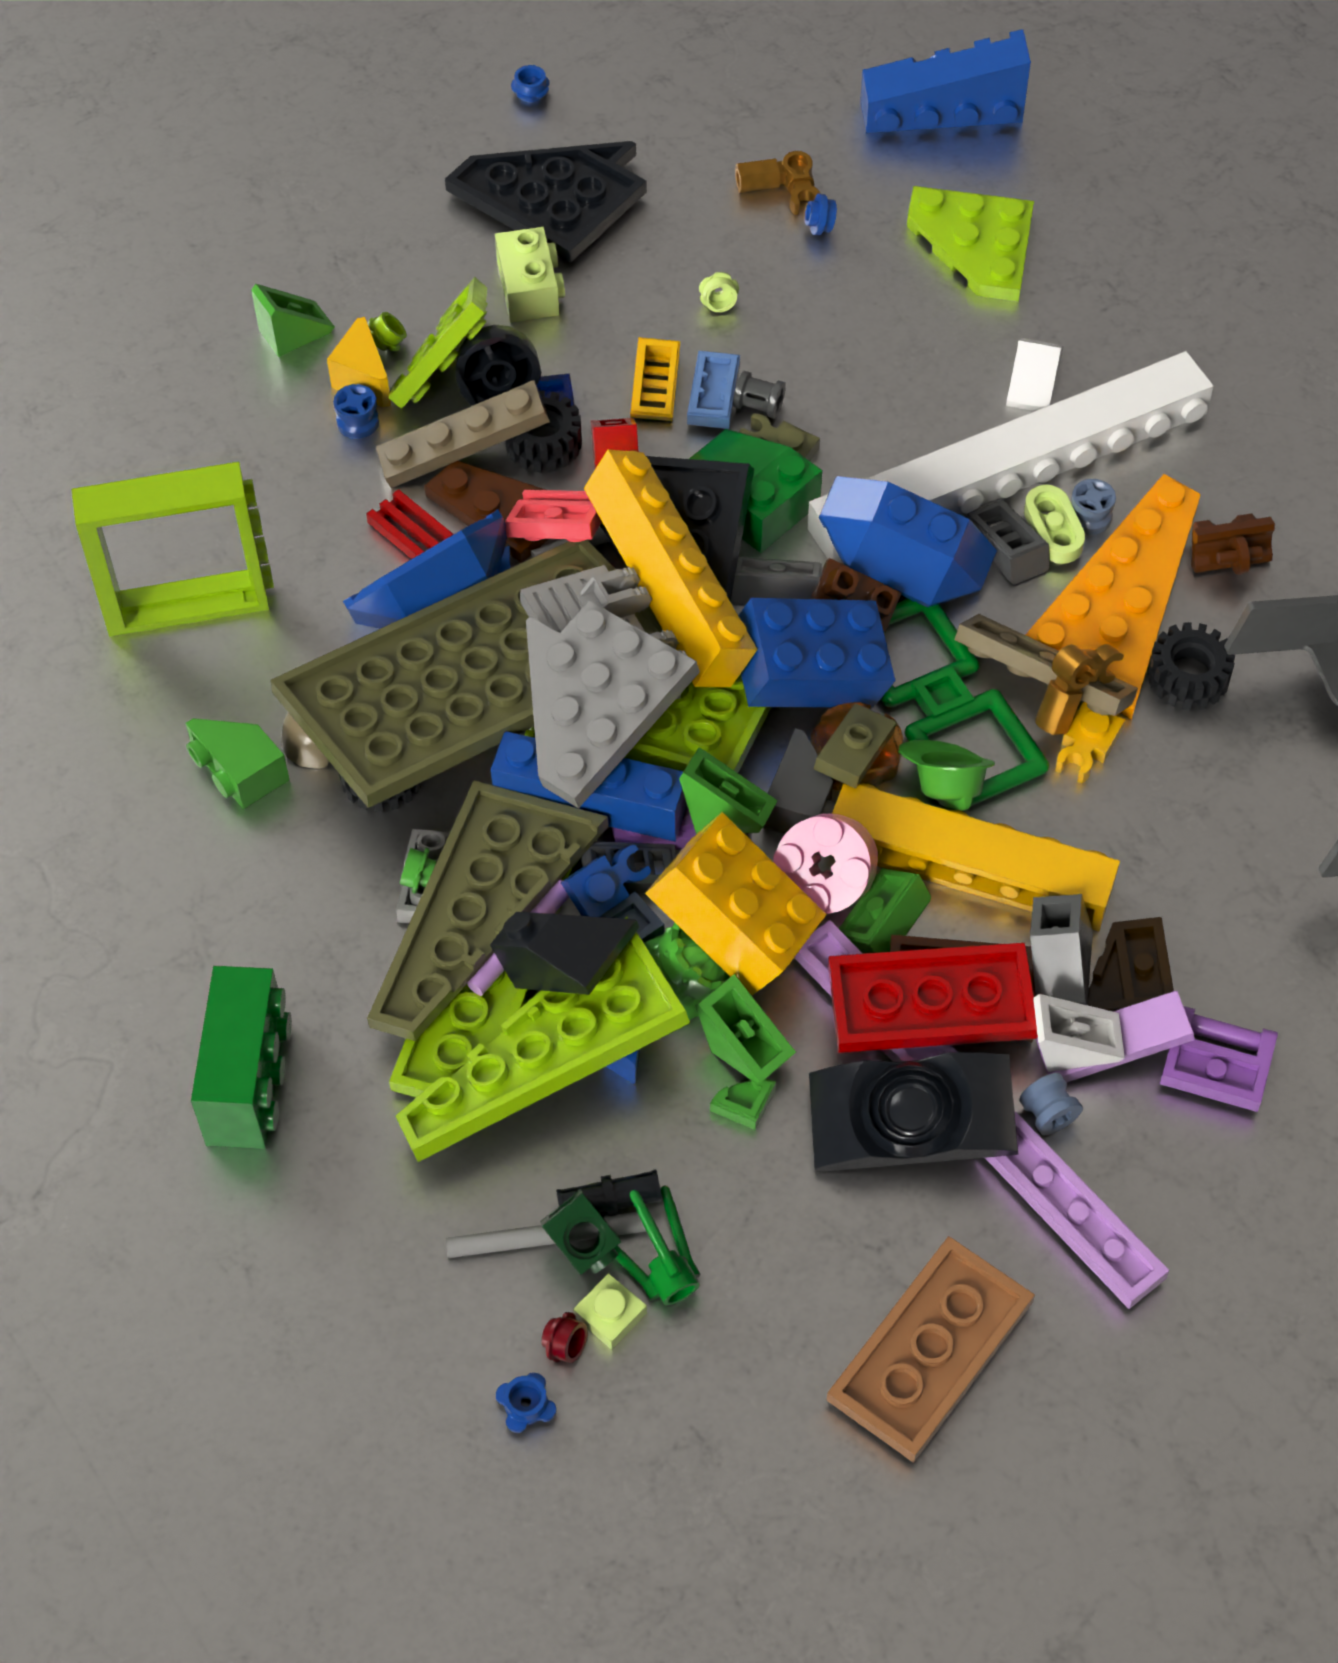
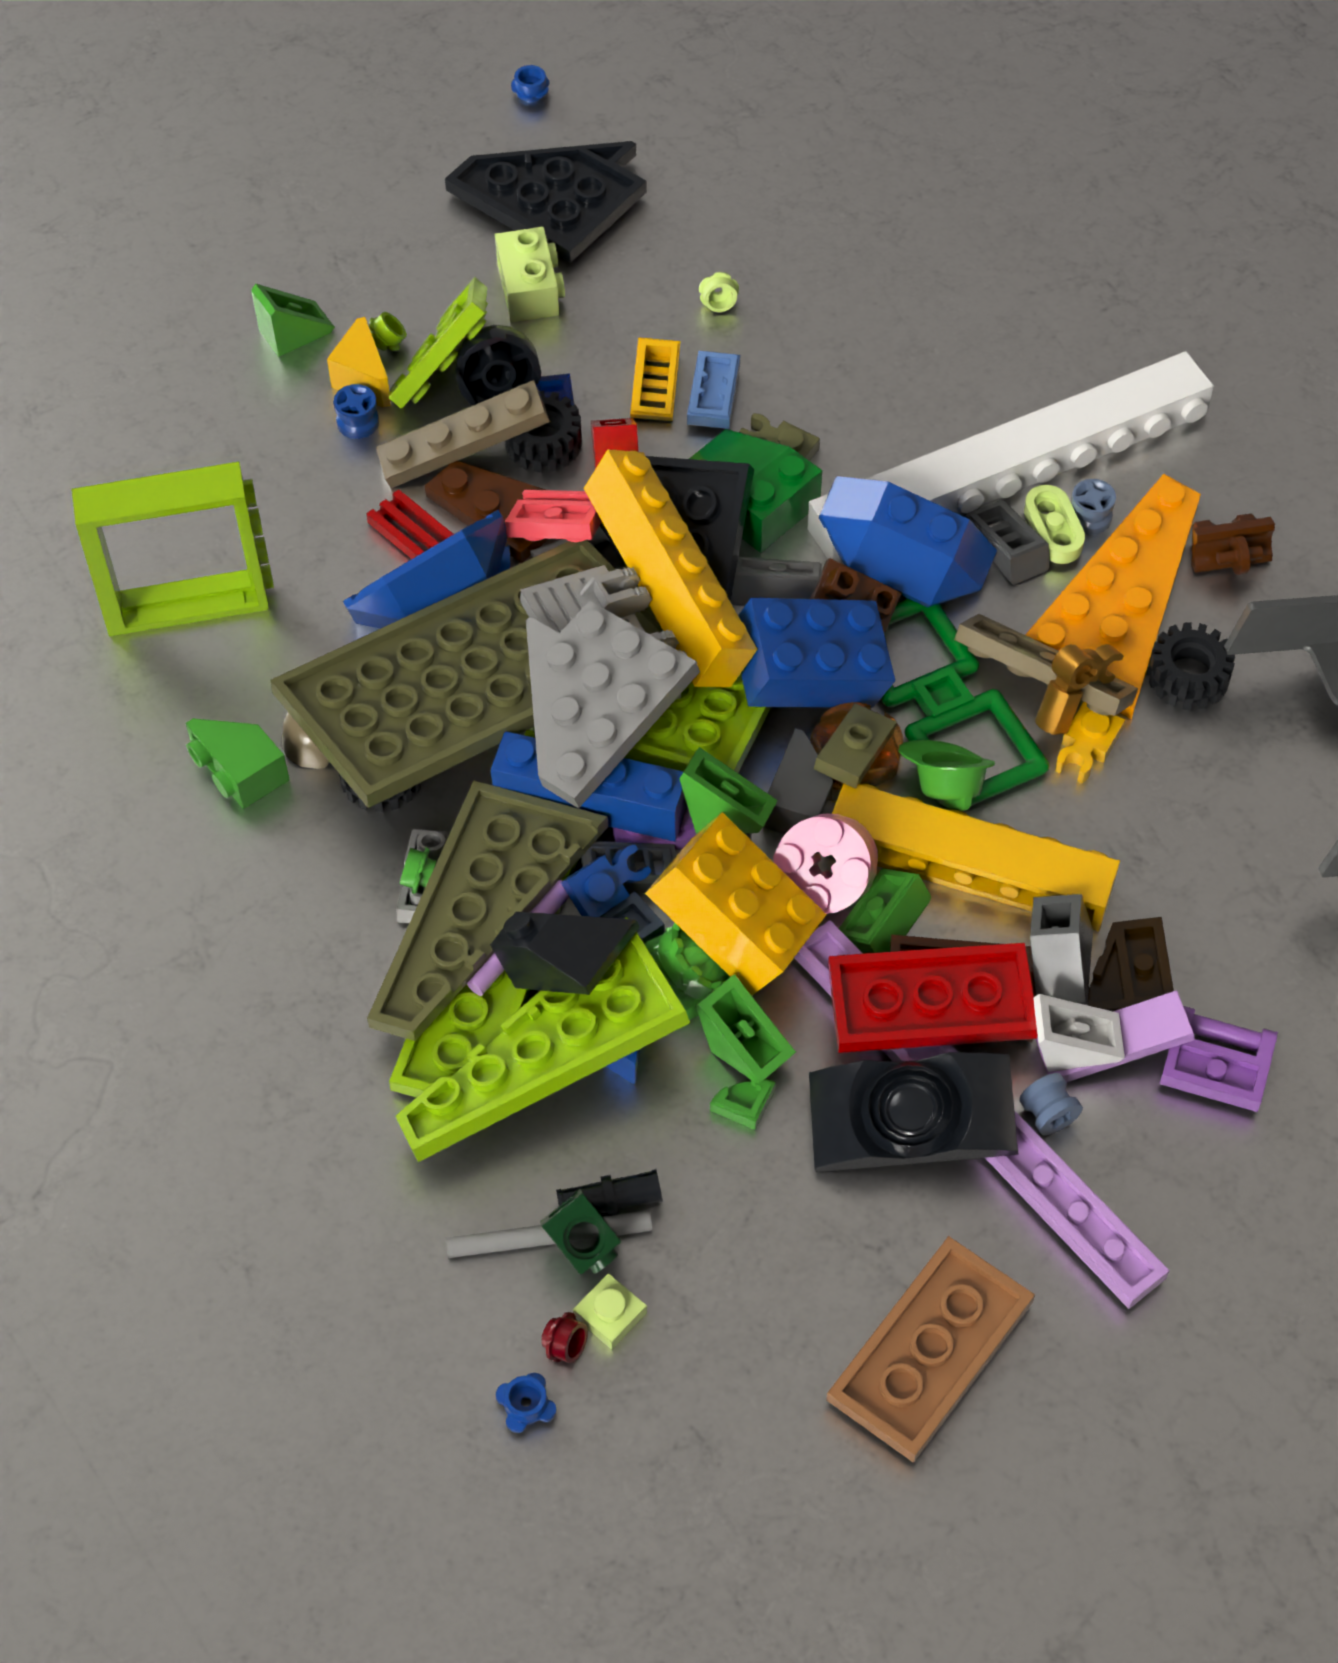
(240, 1057): green brick -> none
(671, 1275): green plant -> none
(759, 394): dark grey bush -> none
(792, 172): pearl gold bar -> none
(821, 214): blue plate -> none
(949, 88): blue wedge -> none
(976, 235): lime plate -> none
(1034, 375): white slope -> none

